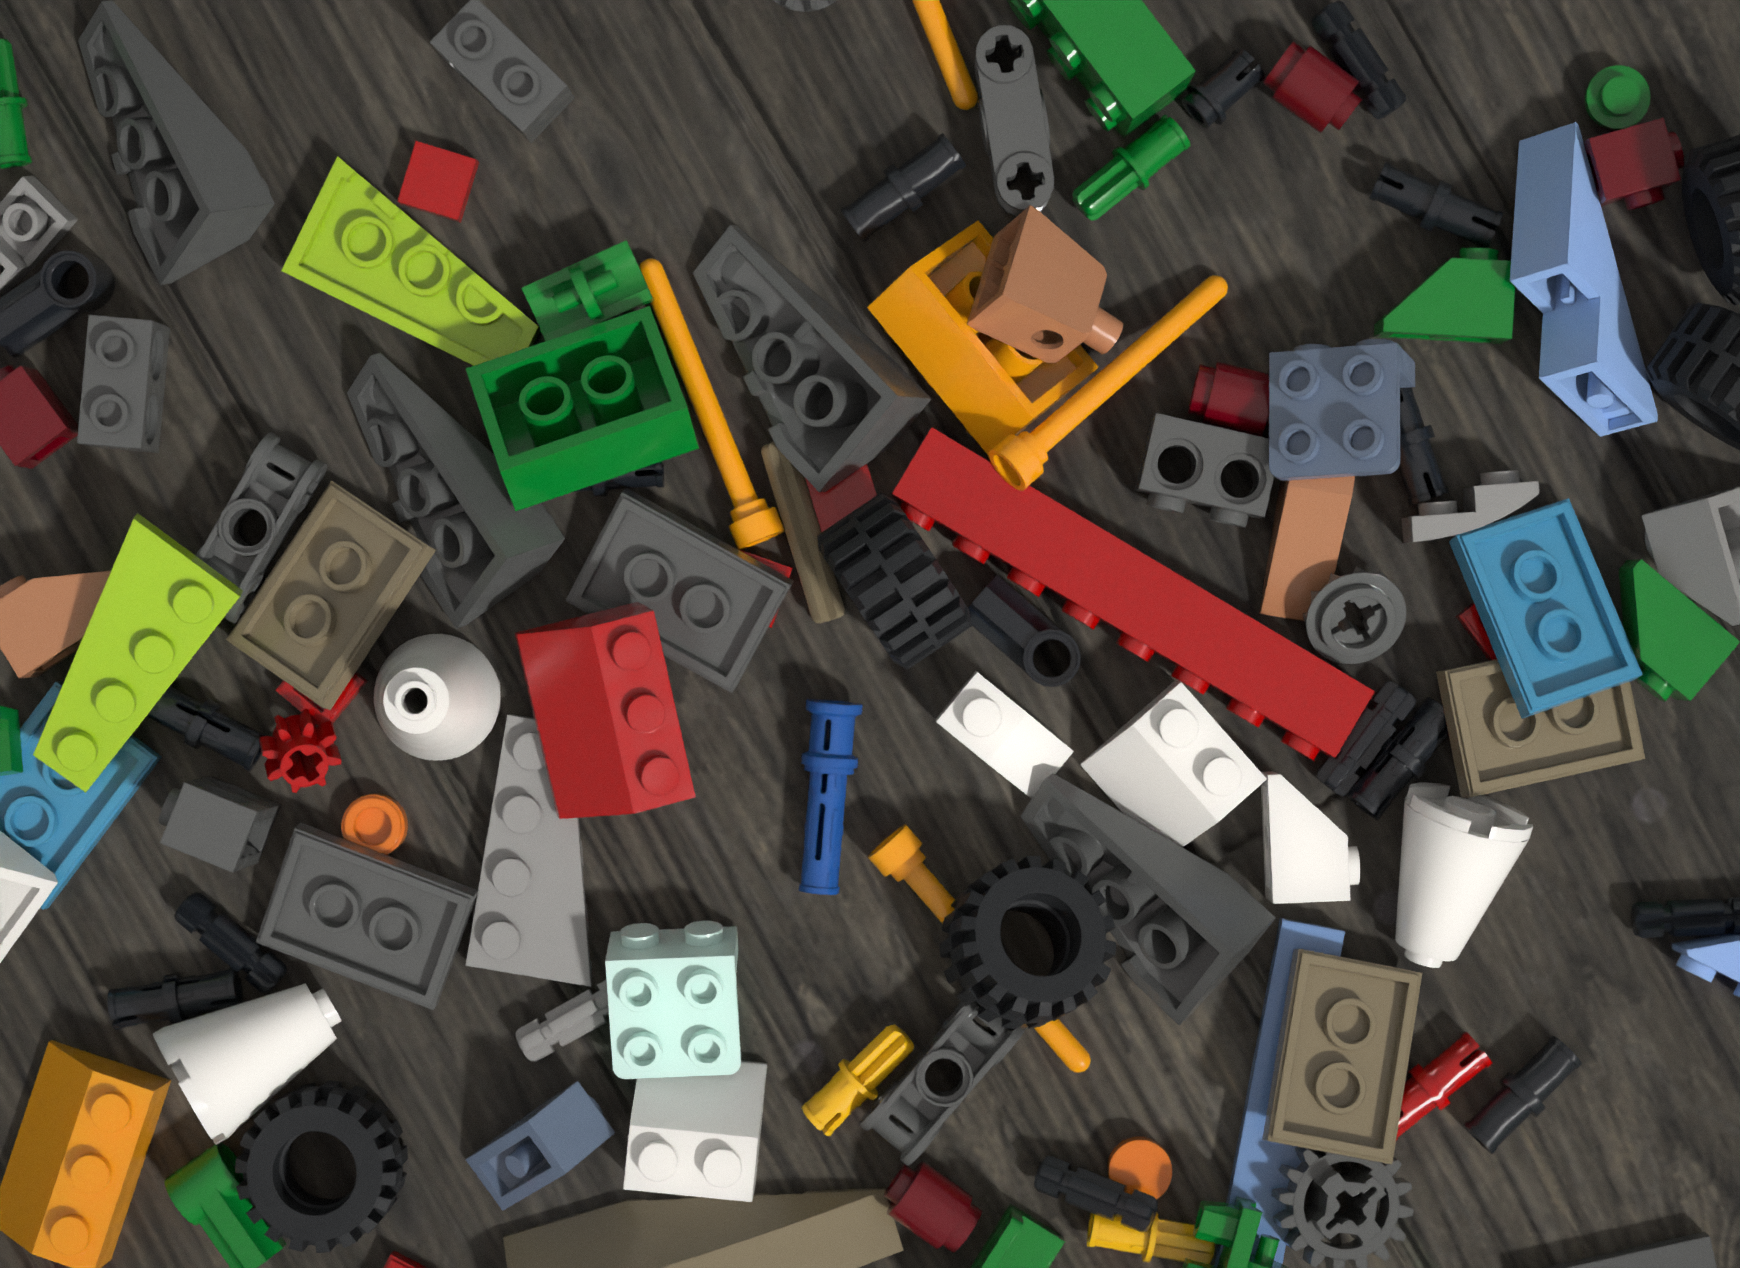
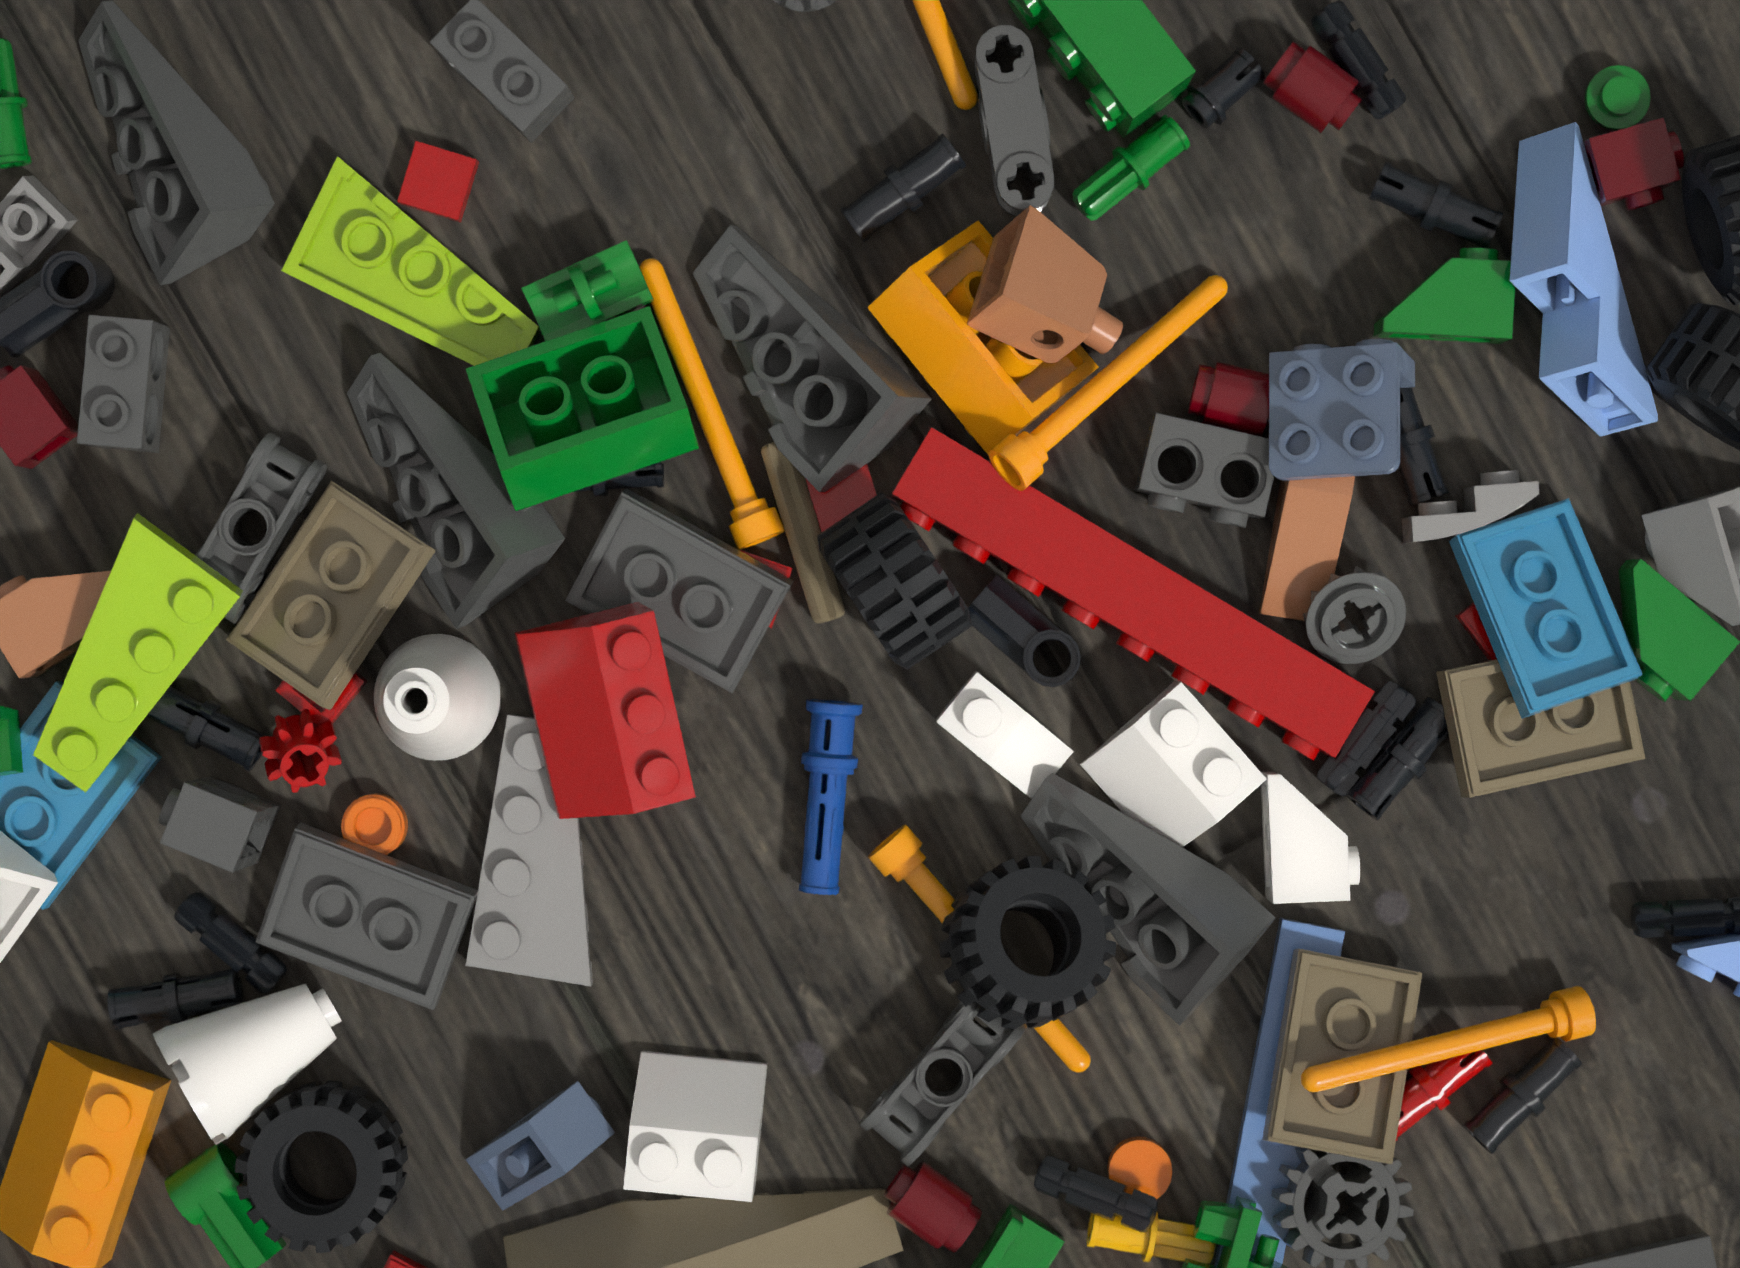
(564, 1023): light grey axle -> none
(673, 1000): light aqua bracket -> none
(857, 1079): yellow axle -> none
(1451, 868): white cone -> none
(1564, 1015): none -> light orange piece

